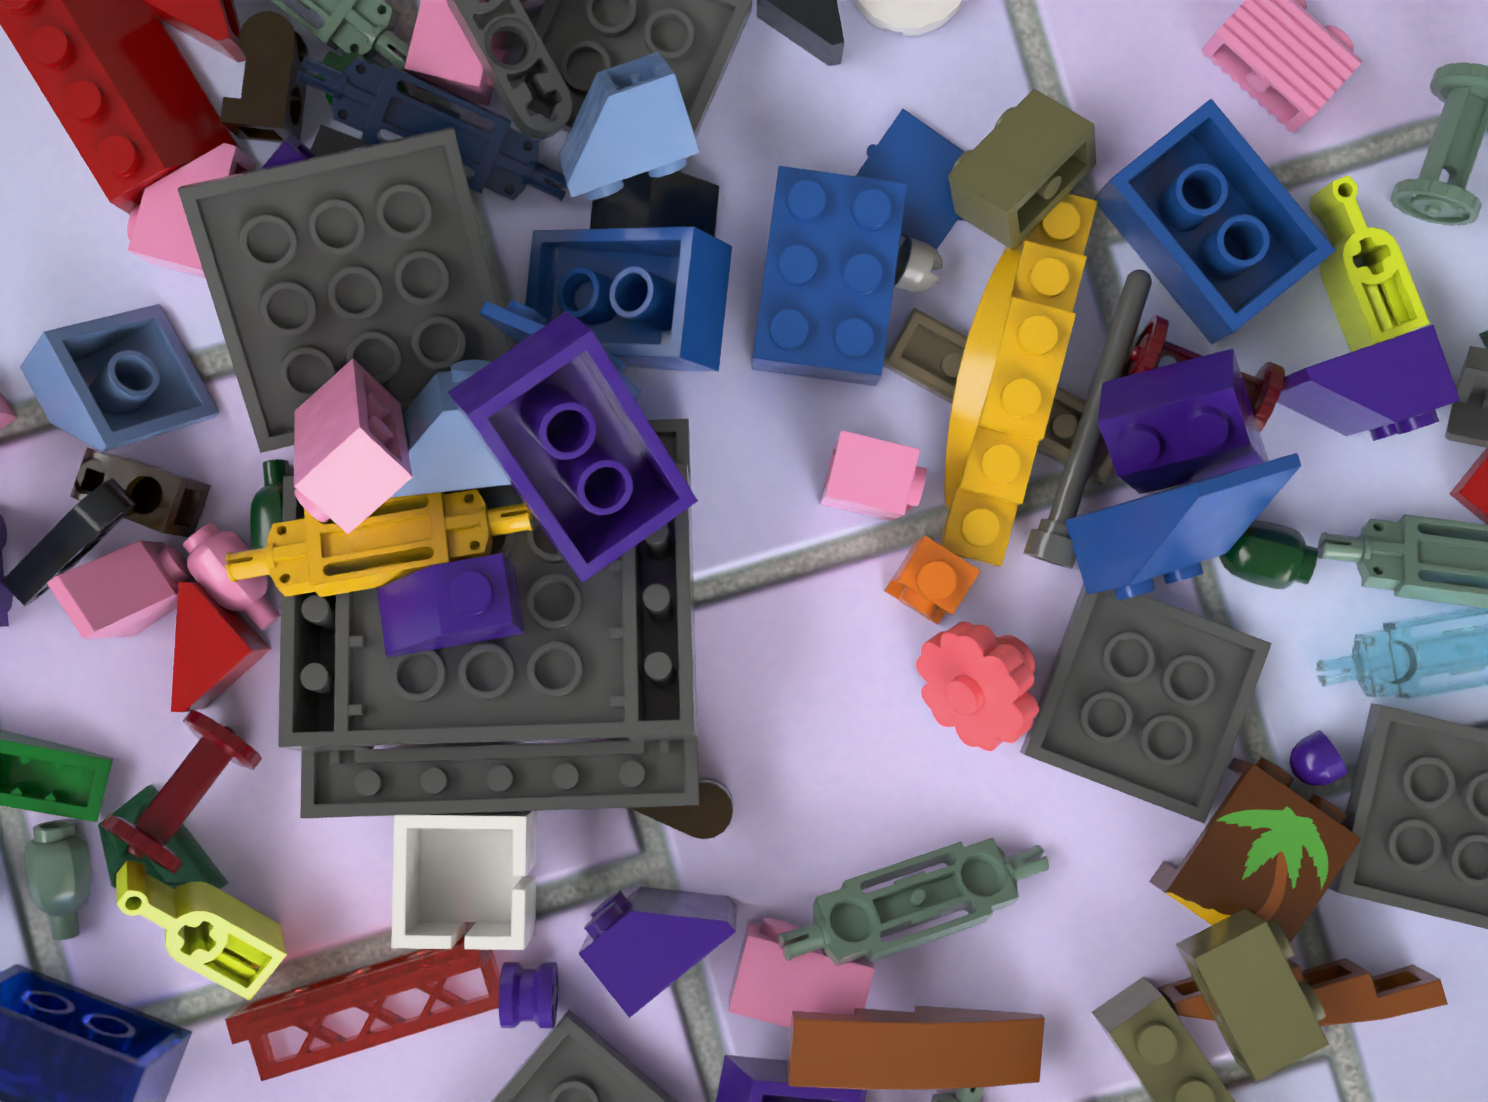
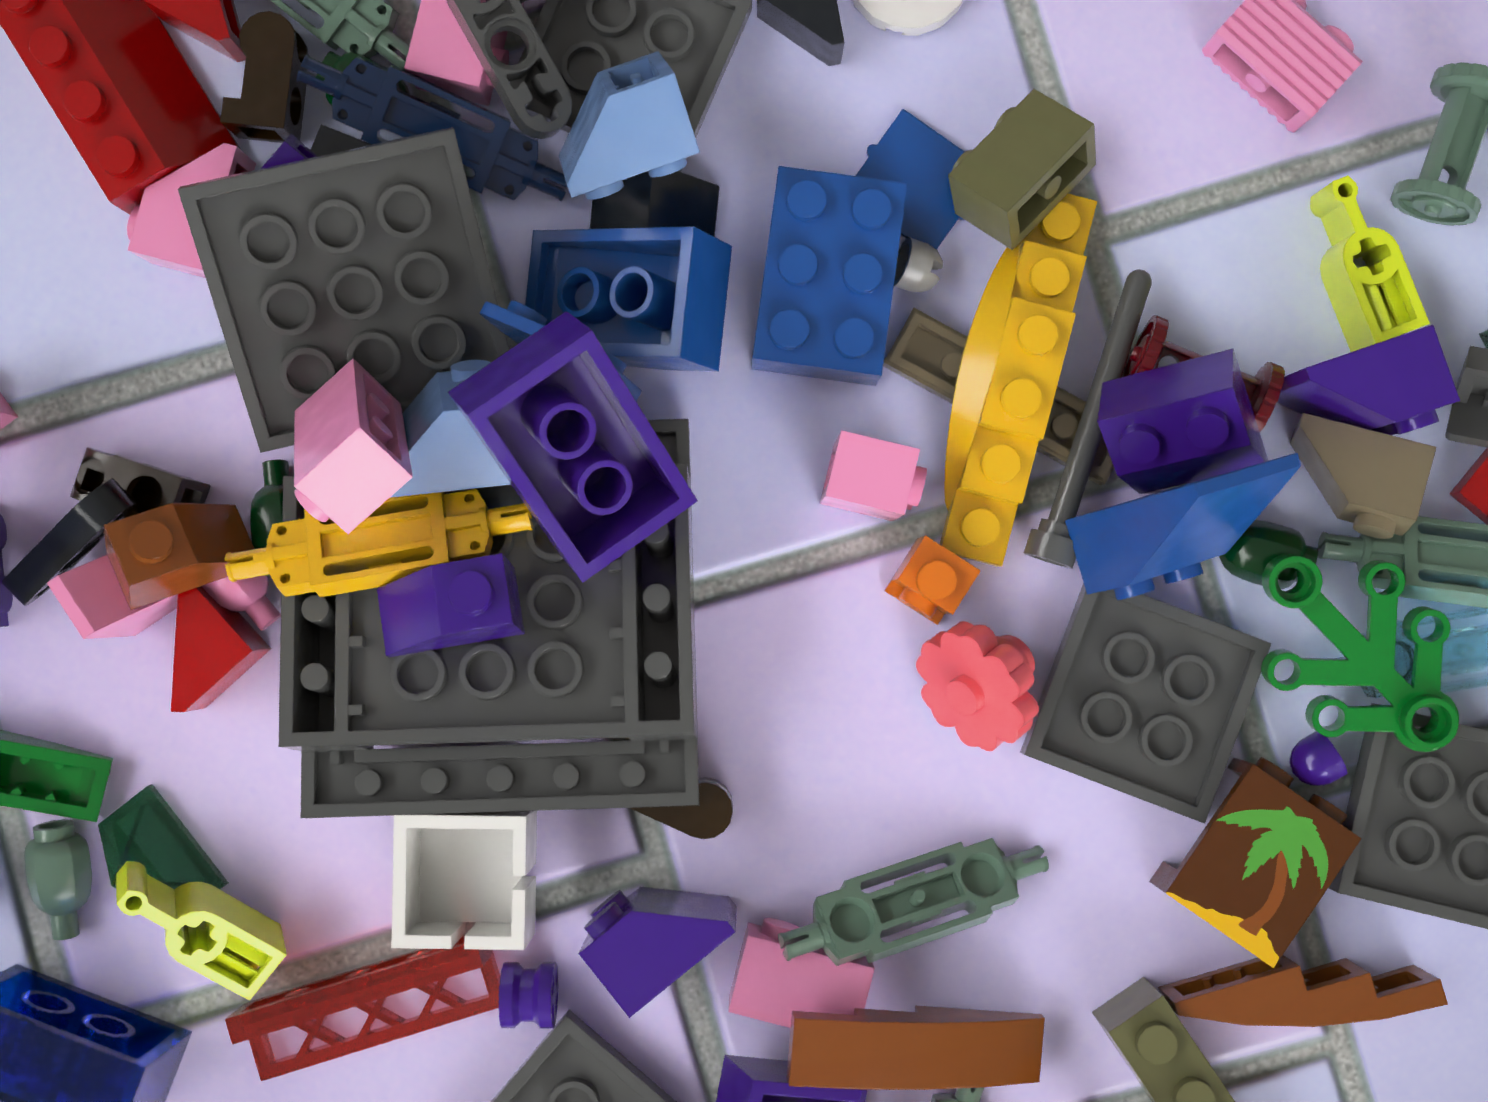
(117, 379): medium blue slope -> none
(173, 549): none -> dark orange slope
(183, 791): dark red hose -> none
(1213, 222): blue brick -> none
(1253, 992): olive brick -> none
(1365, 473): none -> dark tan slope
(1367, 660): none -> green plant

